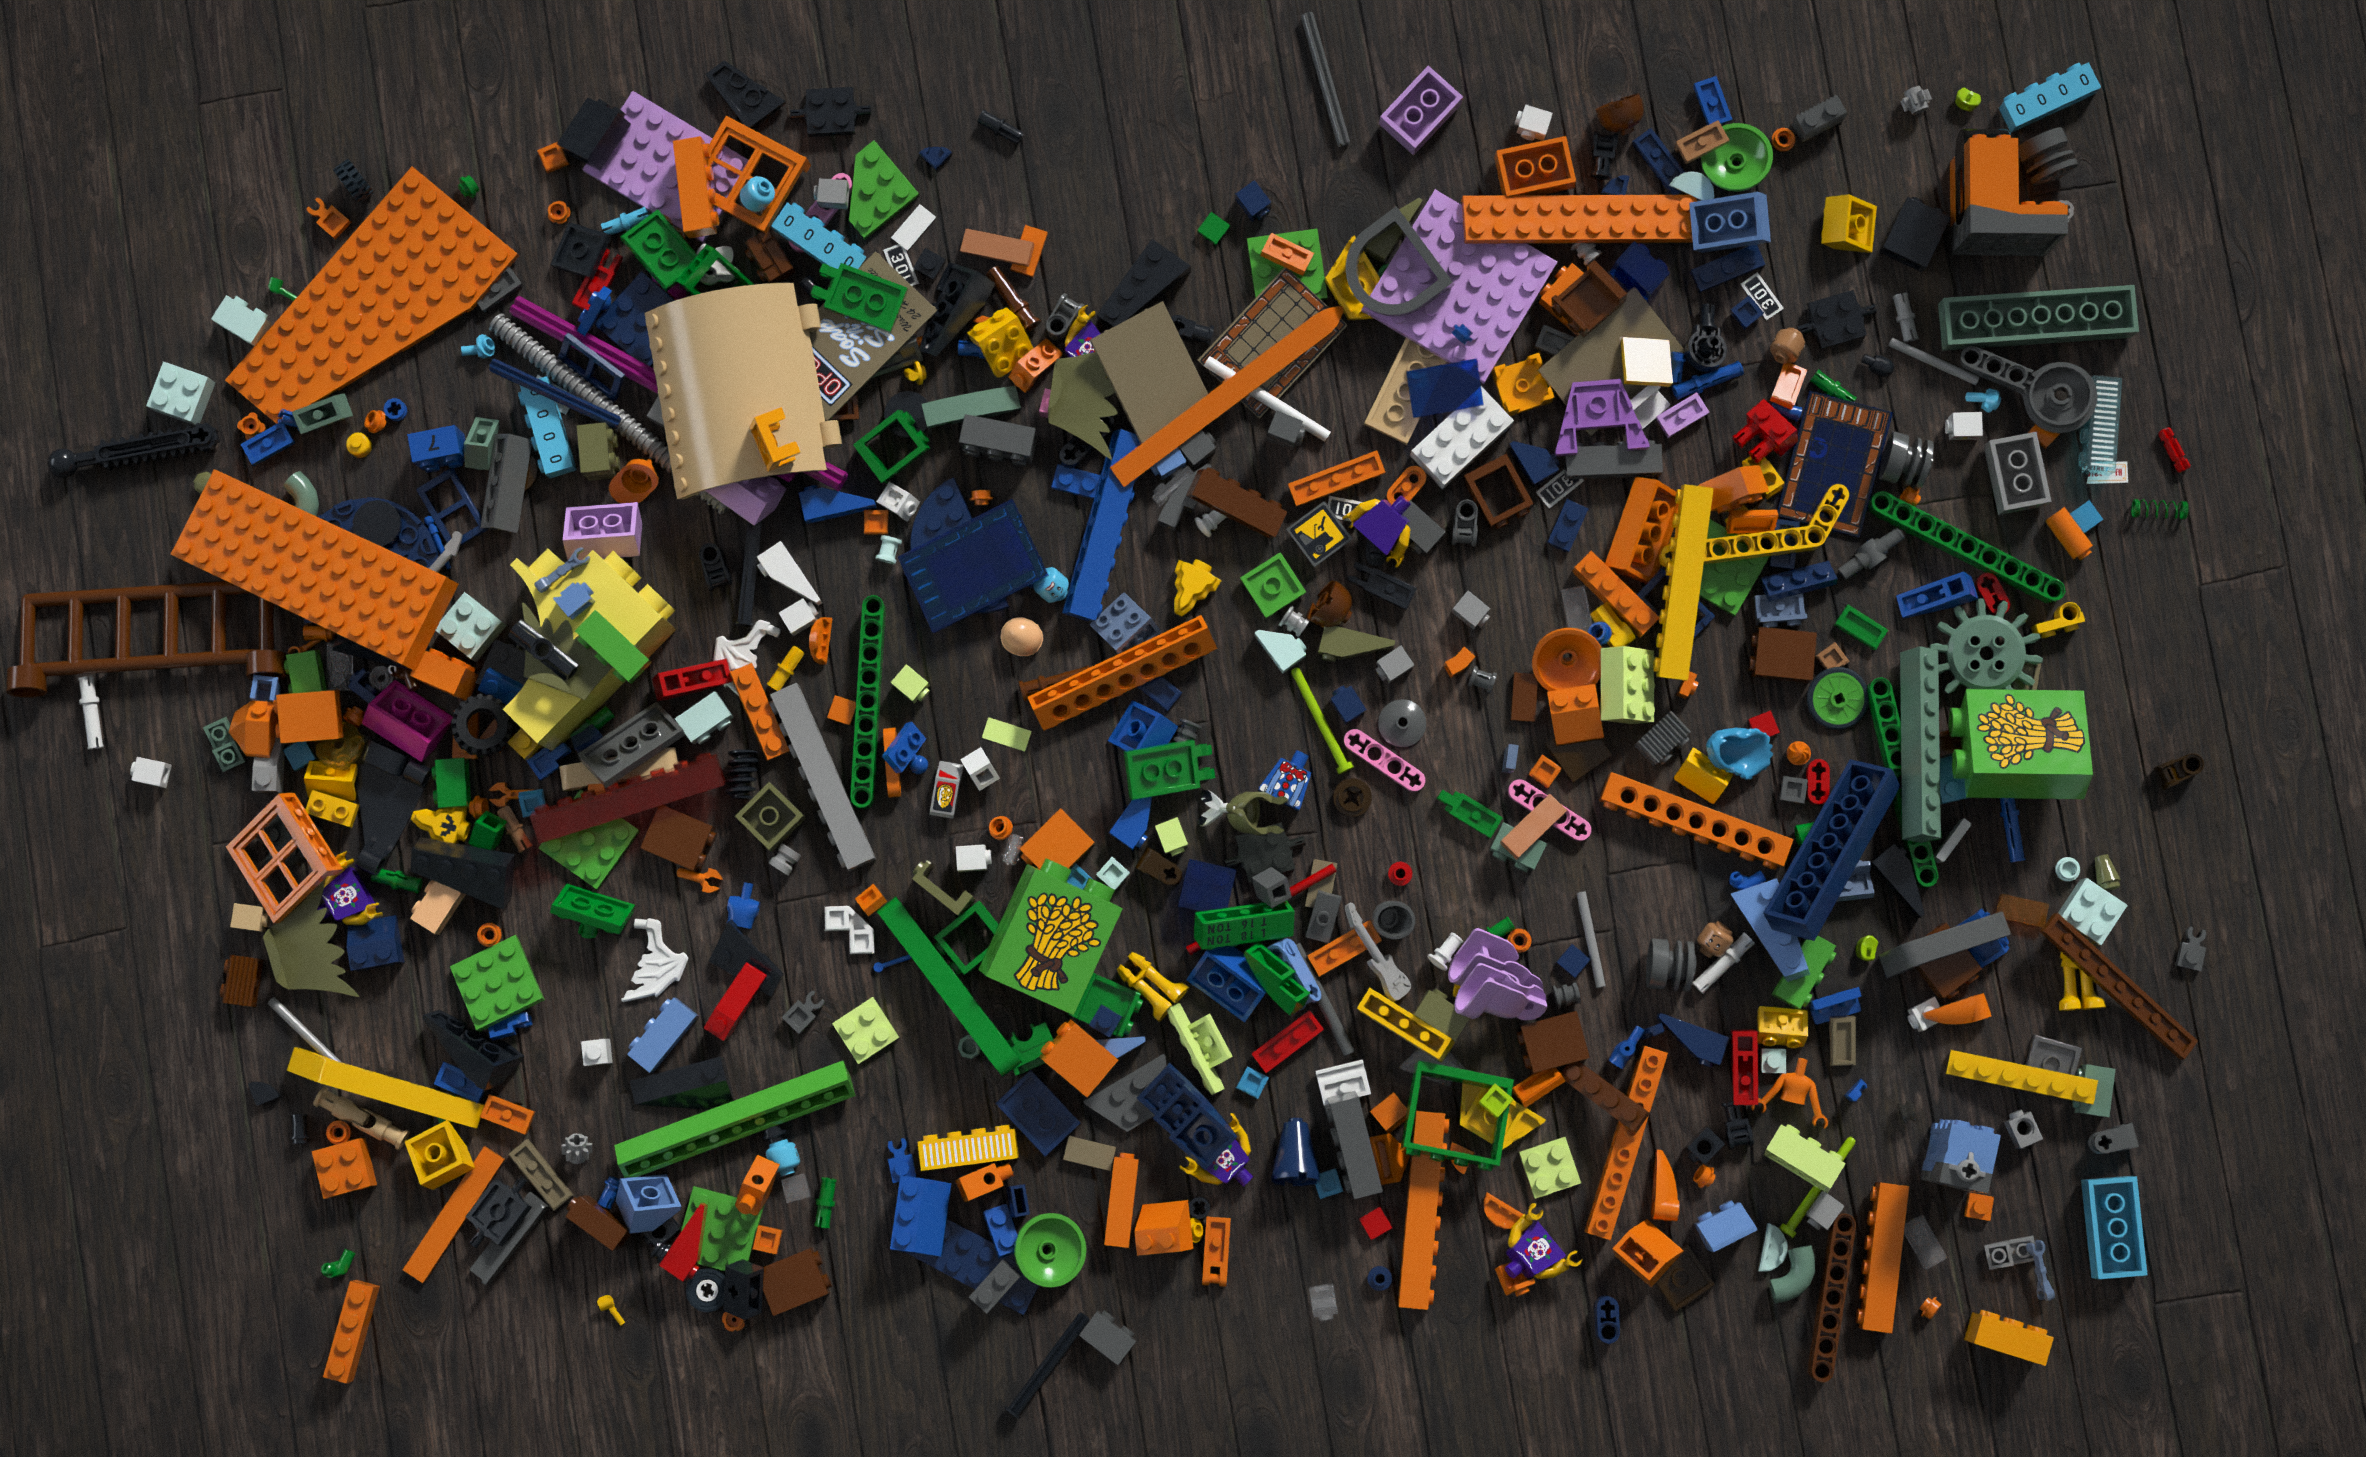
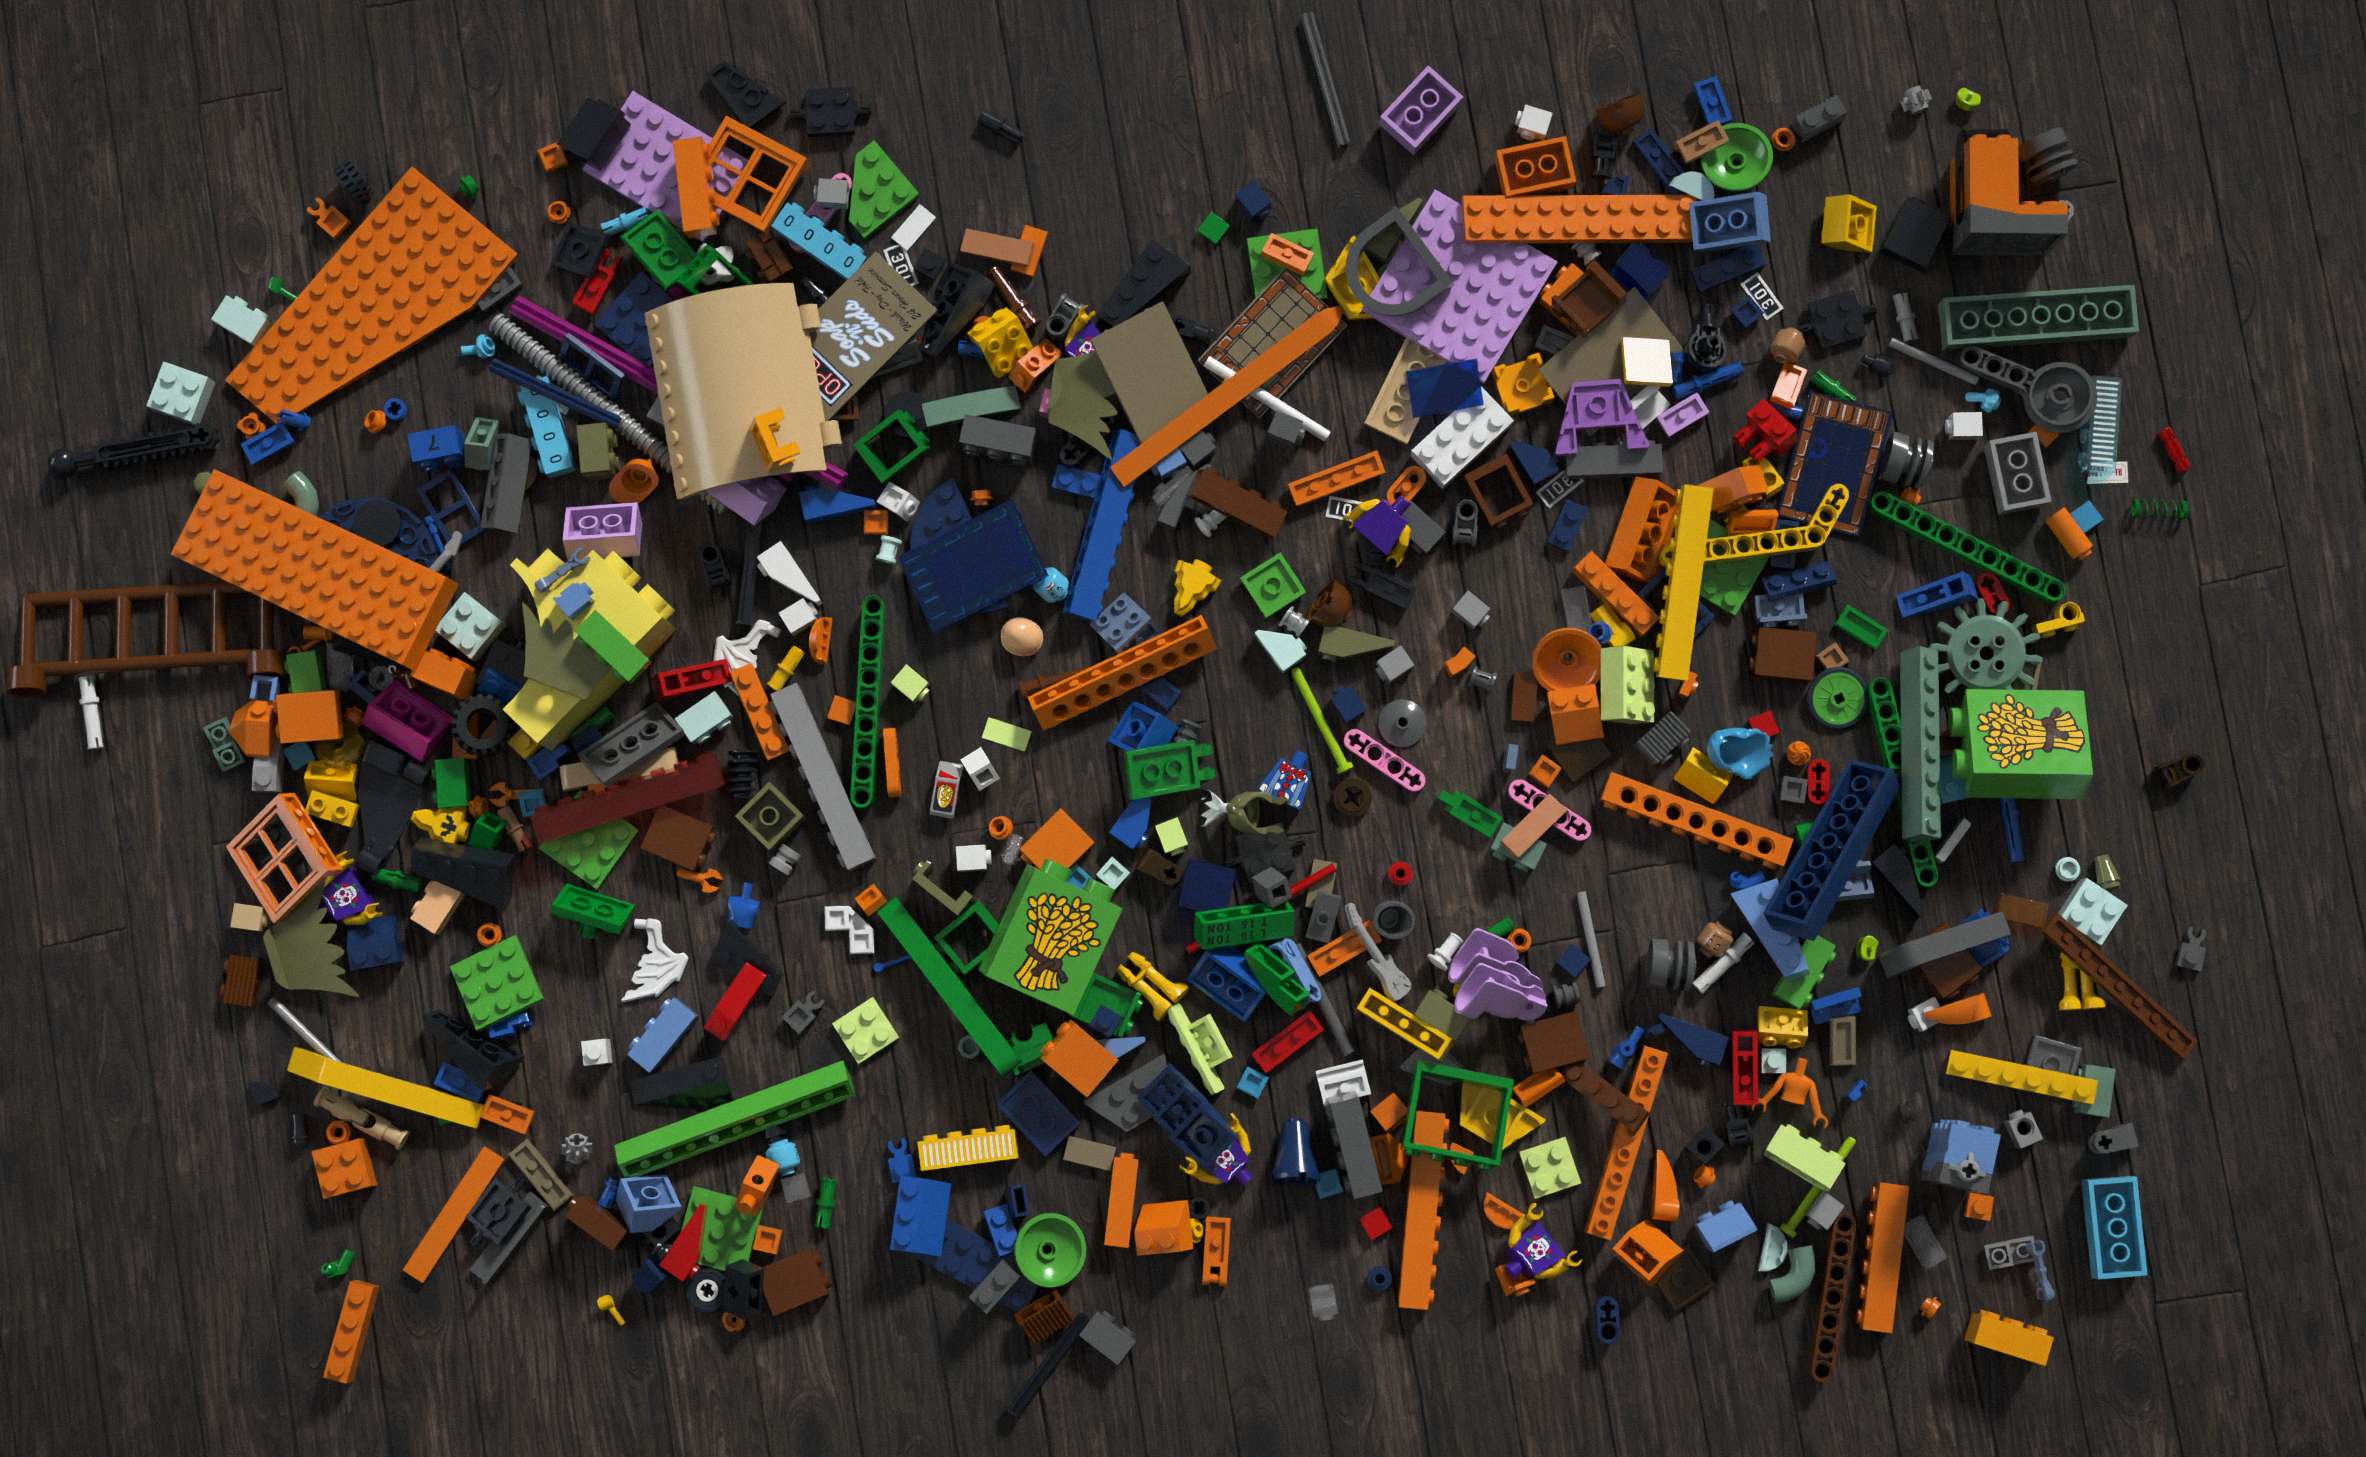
(150, 772): white brick -> none
(322, 413): sand green slope -> none
(359, 445): yellow piece -> none
(439, 1155): yellow slope -> none
(532, 640): black piece -> none
(598, 302): blue plate -> none
(649, 1277): none -> dark blue slope
(757, 194): medium azure head -> none
(861, 296): green tile -> none
(904, 749): blue plate -> none
(917, 373): yellow plate -> none
(935, 156): dark blue tile -> none
(973, 1184): orange torso -> none
(1044, 1316): none -> reddish brown brick
(1319, 534): piece -> none
(1462, 333): blue plate -> none
(1496, 1101): lime plate -> none
(1871, 553): dark grey pin -> none
(2049, 97): medium azure brick -> none

